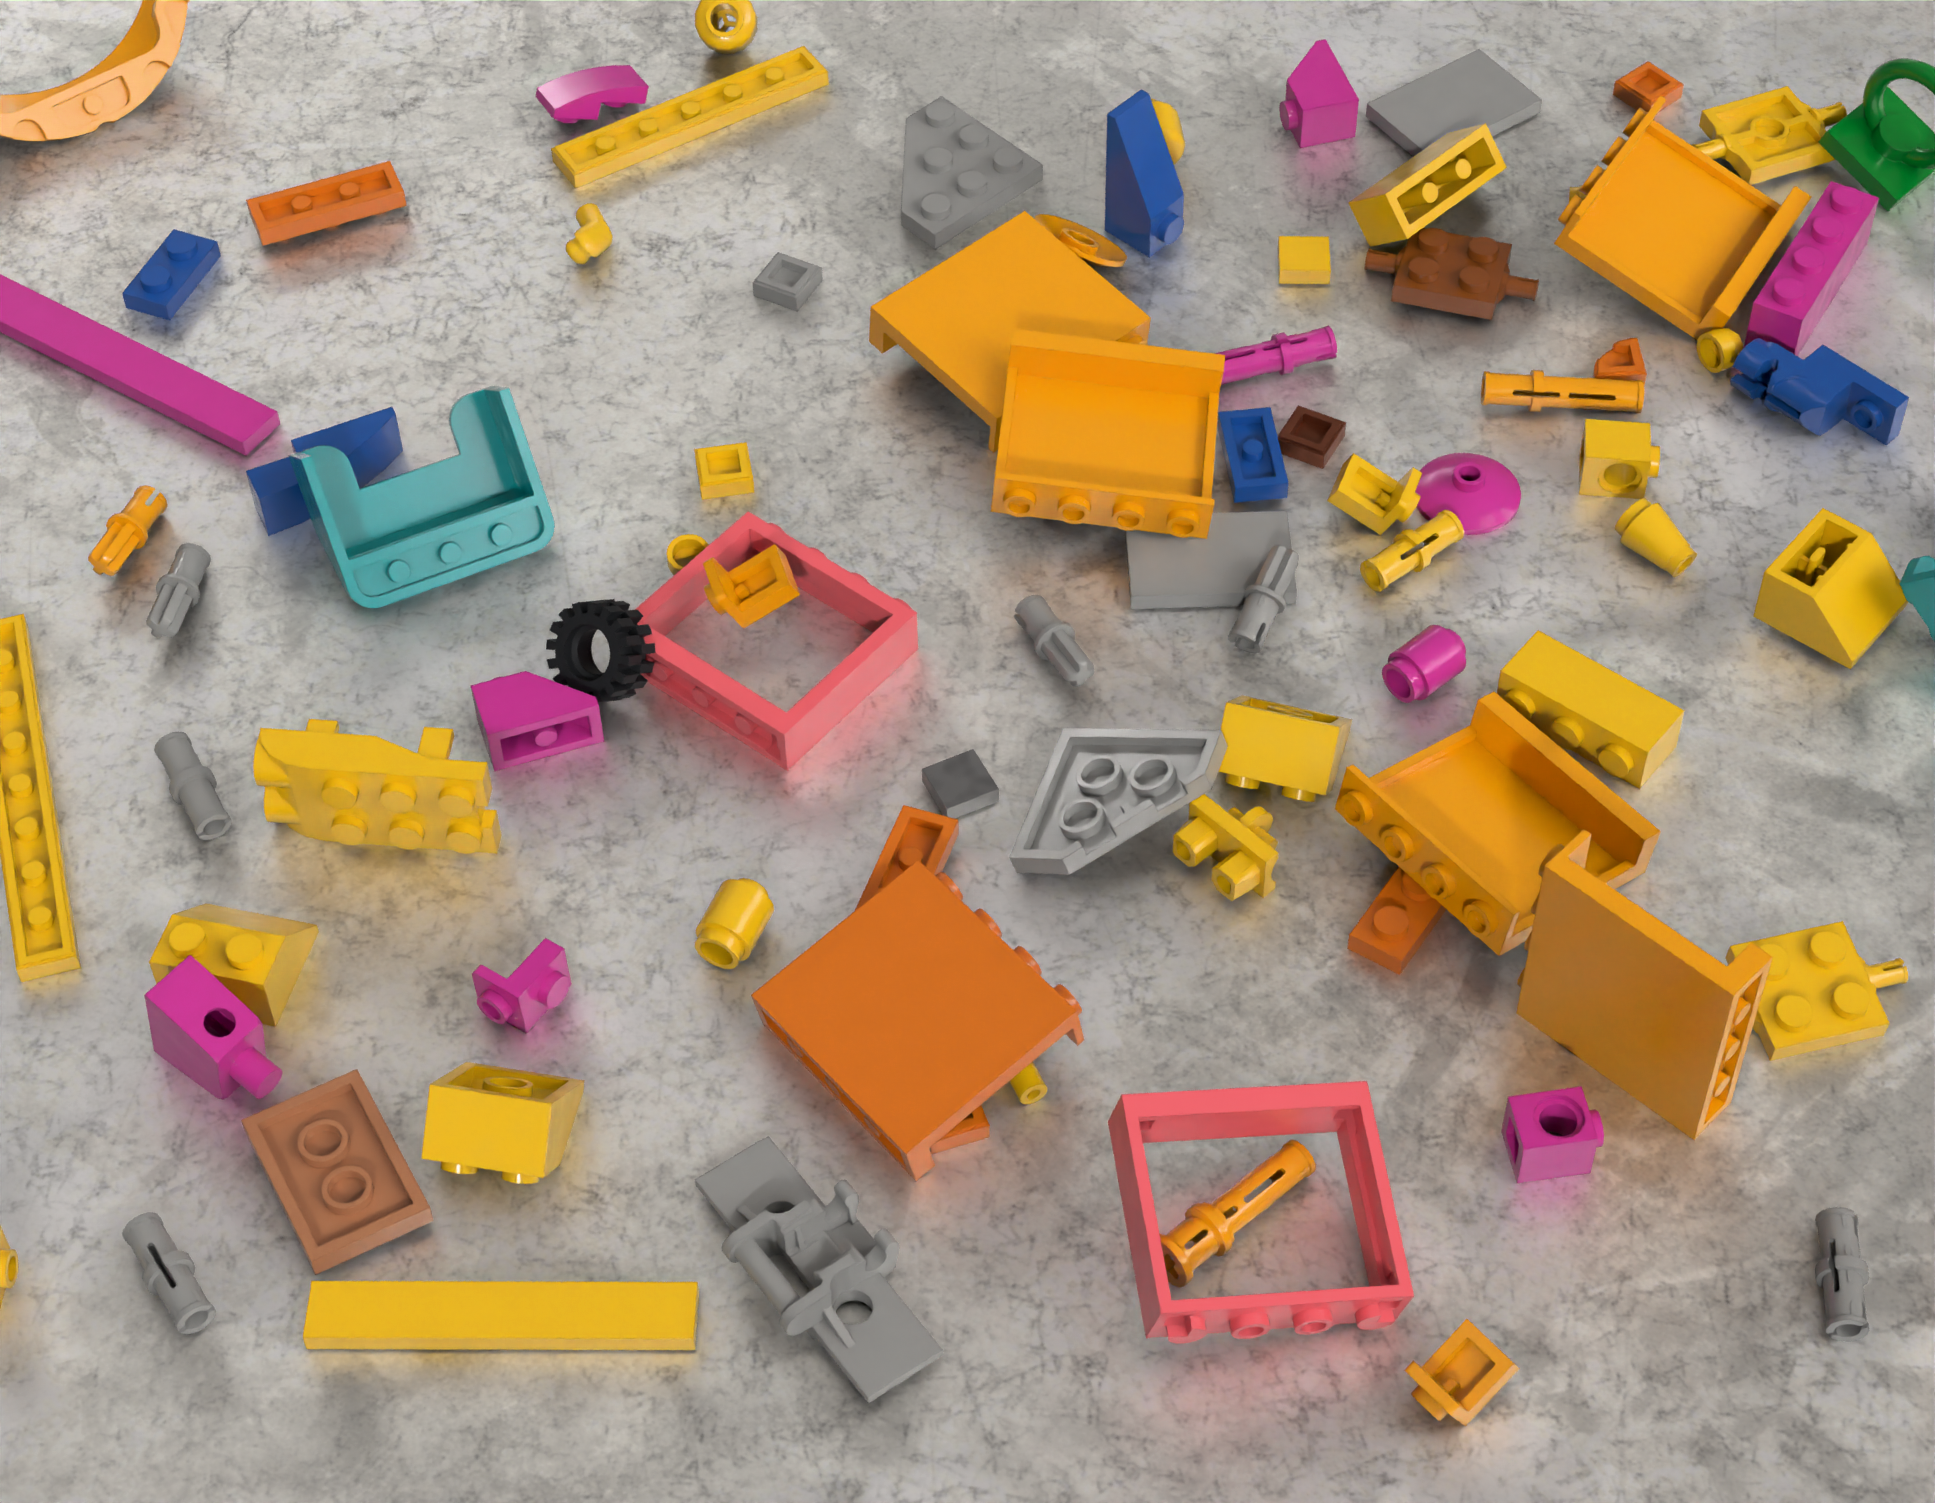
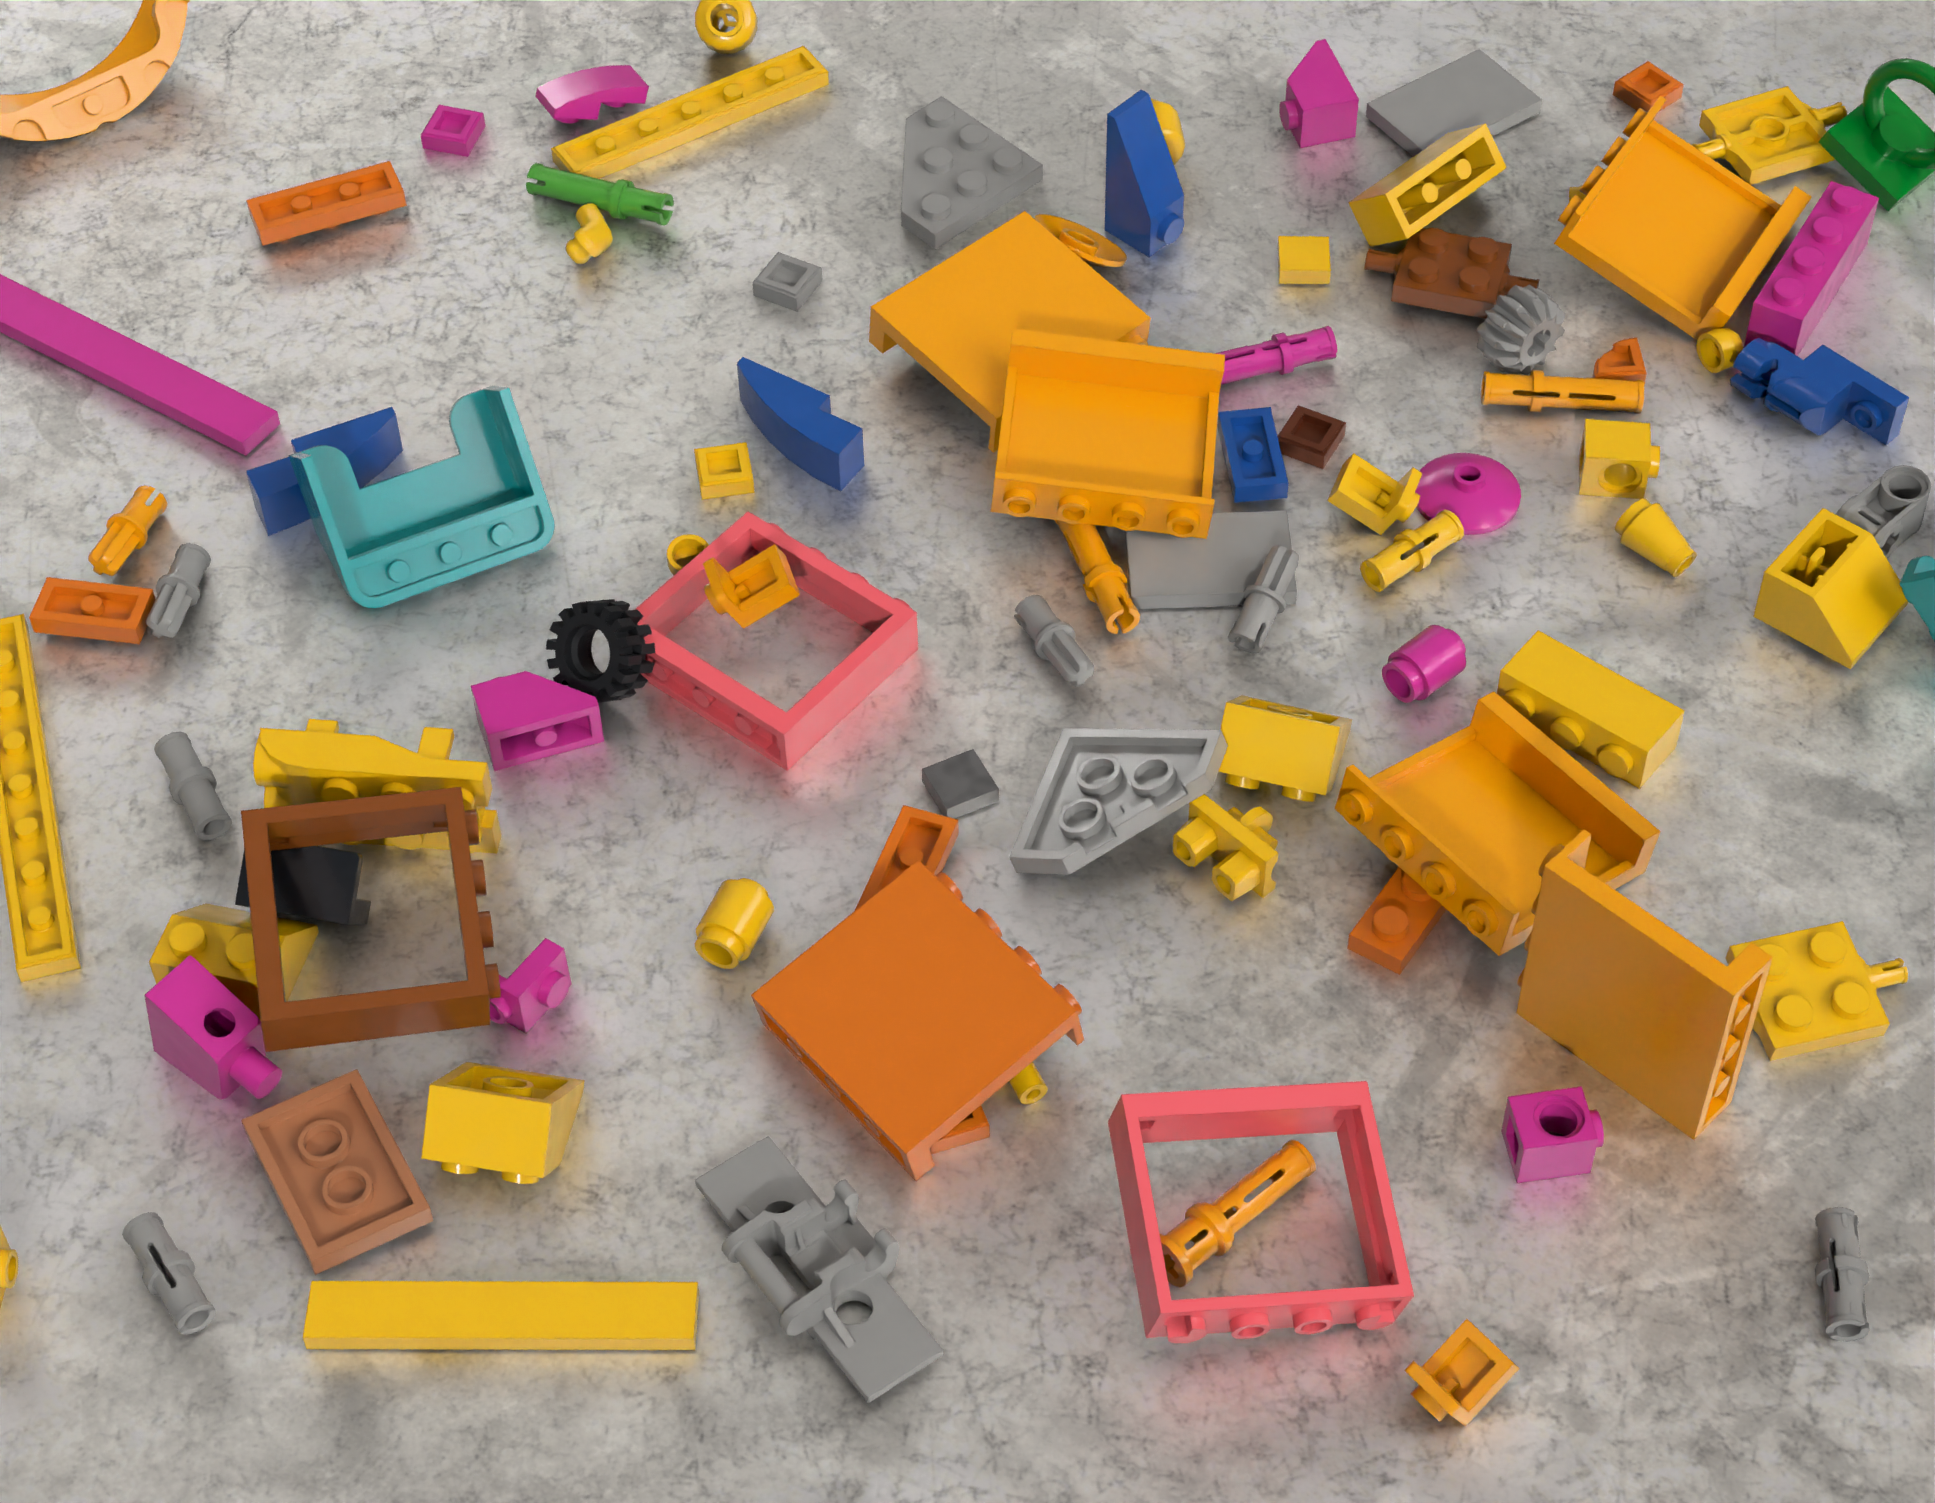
(92, 610): none -> orange plate
(171, 274): blue plate -> none
(314, 884): none -> black panel
(376, 1012): none -> dark orange window
(453, 130): none -> dark pink tile
(618, 198): none -> bright green pin
(801, 424): none -> blue slope
(1102, 577): none -> light orange pin
(1520, 330): none -> light grey gear
(1890, 506): none -> light grey piece

